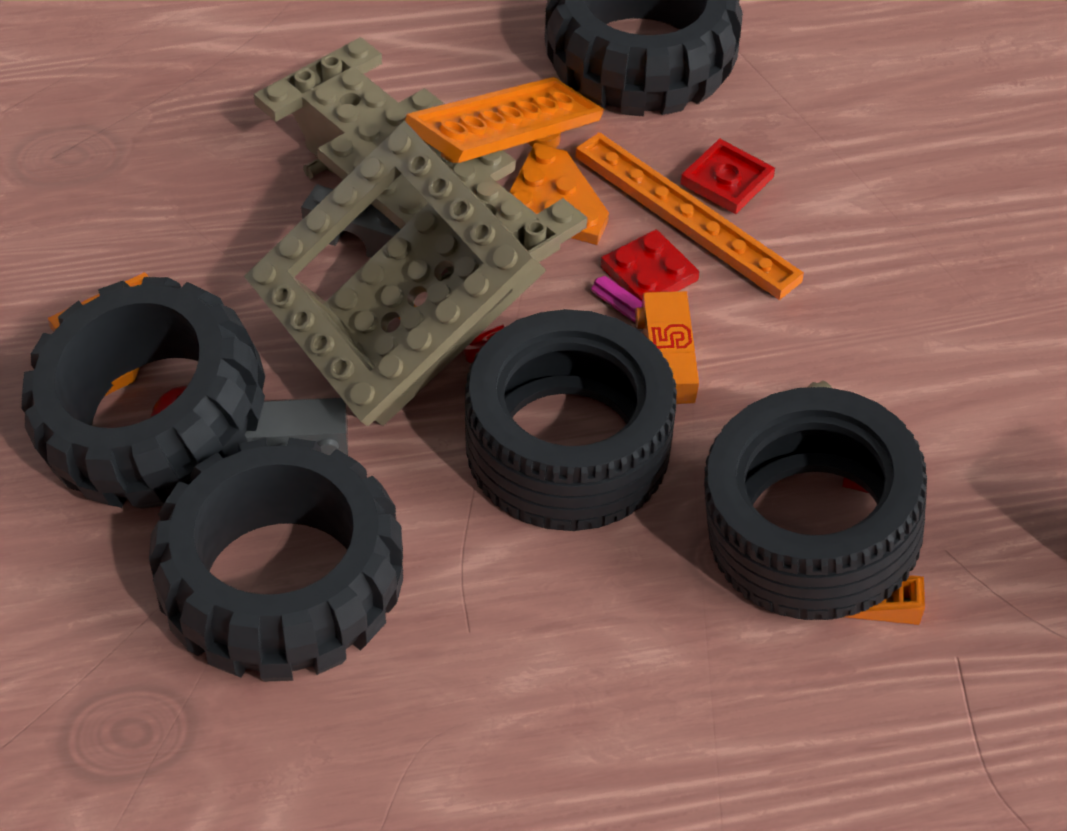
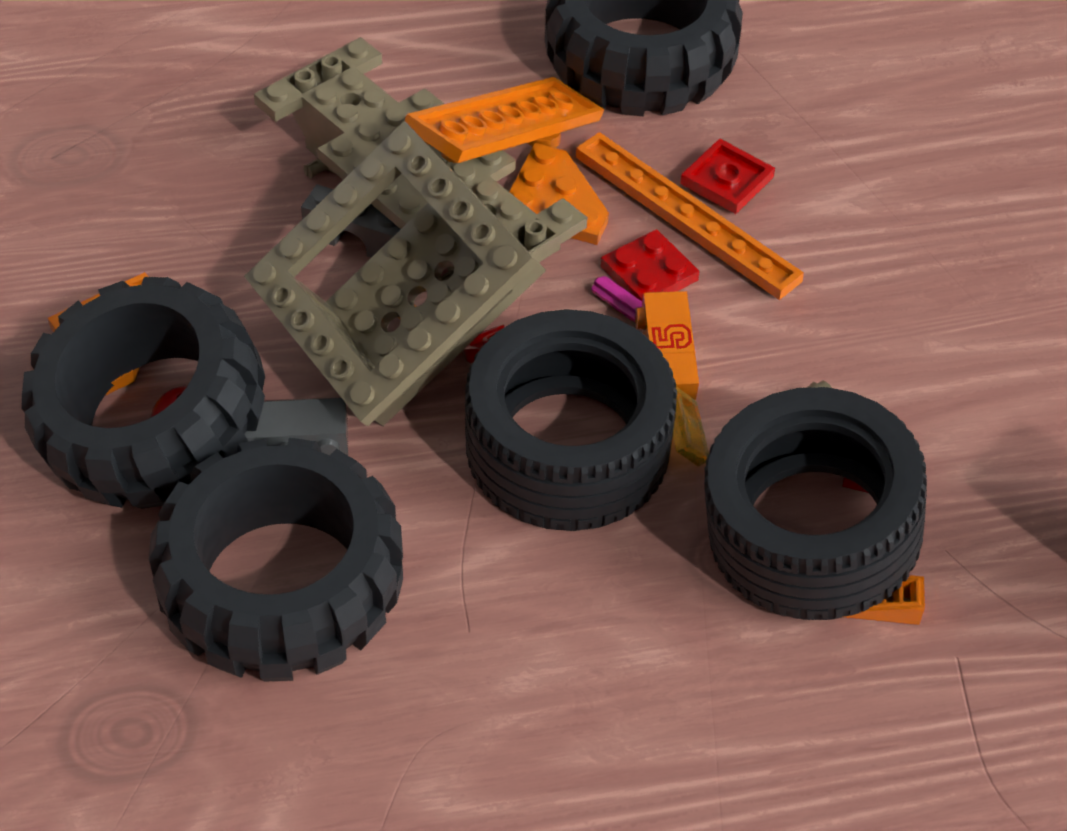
(688, 430): none -> clear yellow plate

